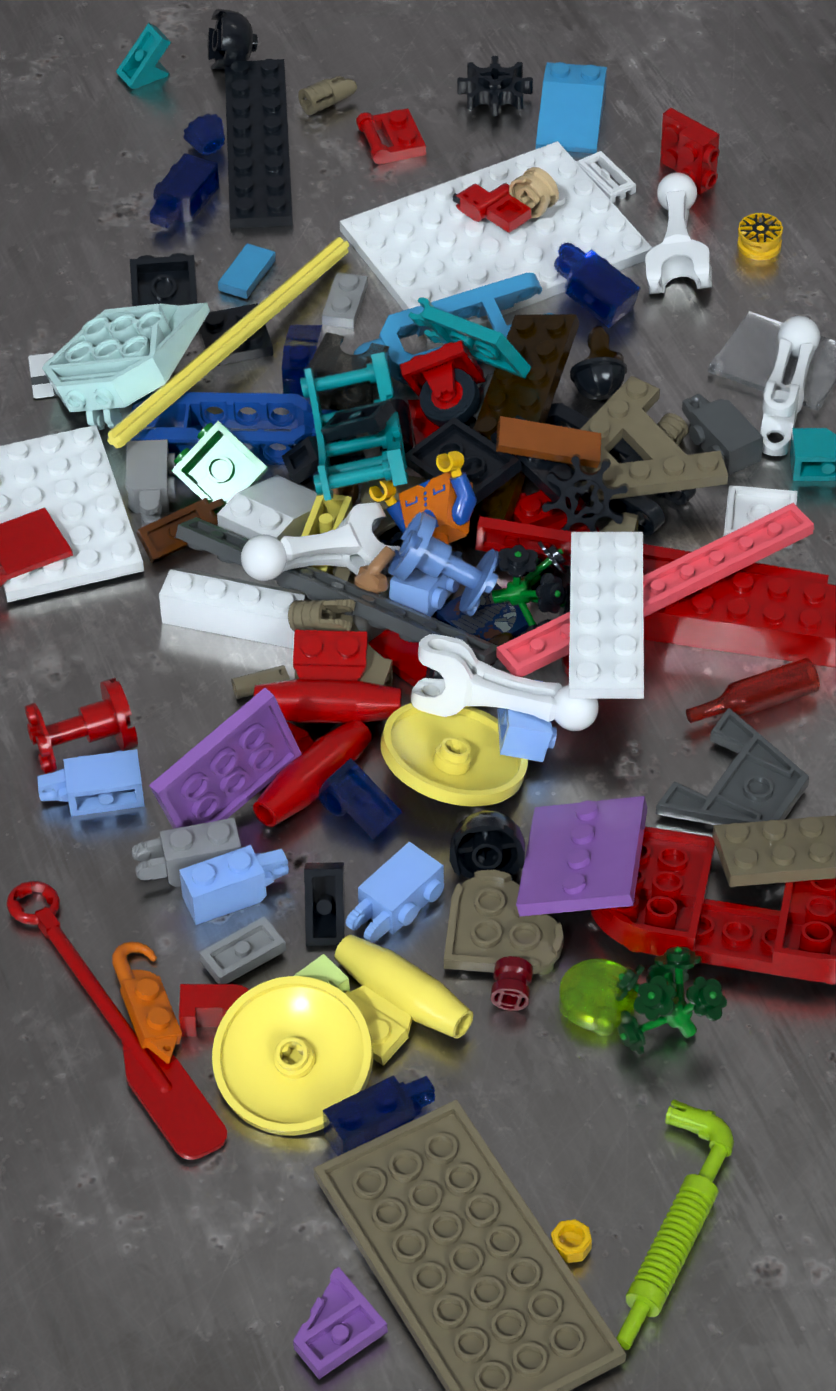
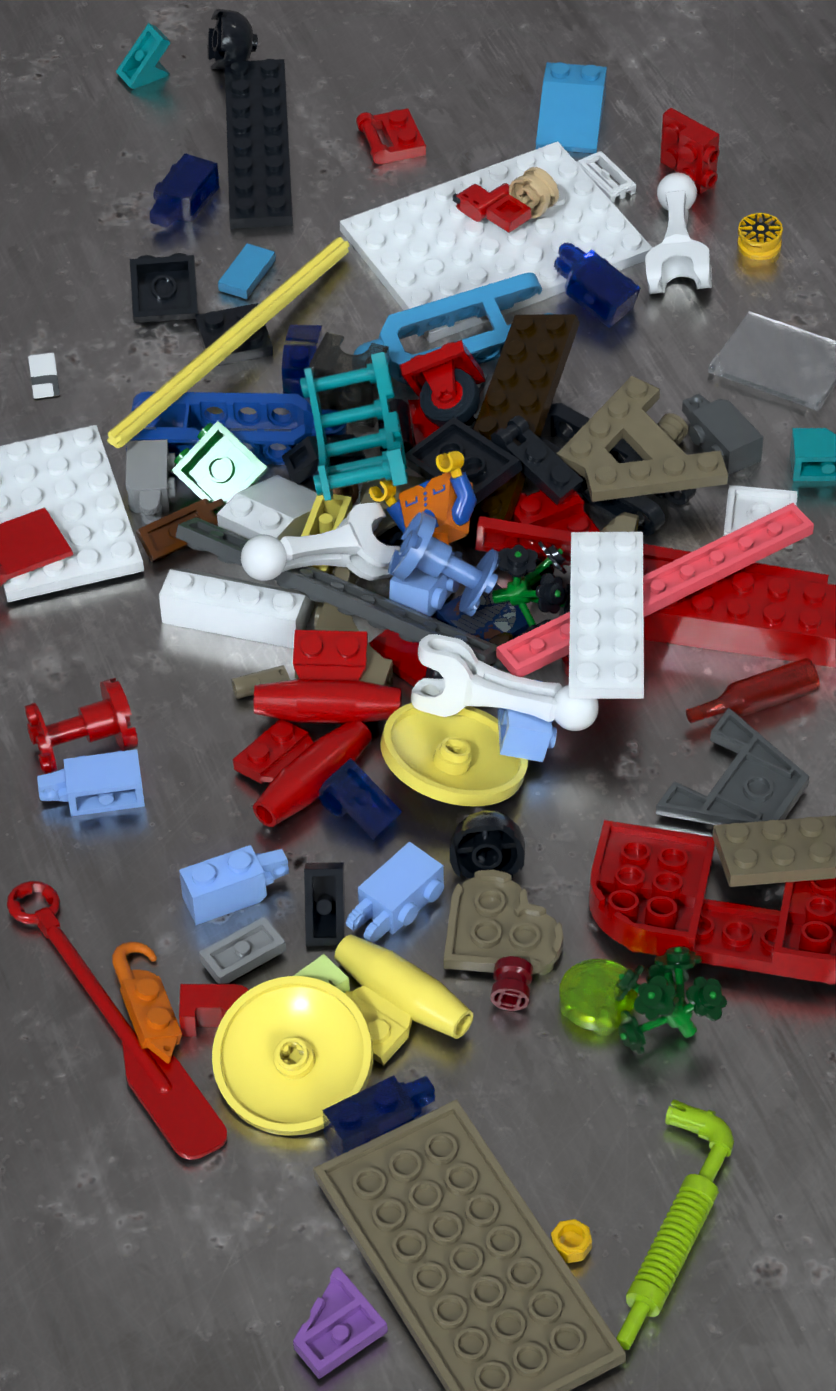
(122, 358): light aqua hinge -> none
(183, 848): light grey hinge -> none
(205, 134): clear blue piece -> none
(228, 765): medium lavender plate -> none
(320, 614): dark tan hinge -> none
(325, 94): dark tan hinge -> none
(344, 300): light grey plate -> none
(359, 420): black plate -> none
(370, 576): medium nougat plate -> none
(482, 342): teal tile -> none
(495, 85): black gear -> none
(548, 441): dark orange tile -> none
(569, 488): black gear -> none
(582, 856): medium lavender plate -> none
(601, 371): black piece -> none
(781, 403): white piece -> none

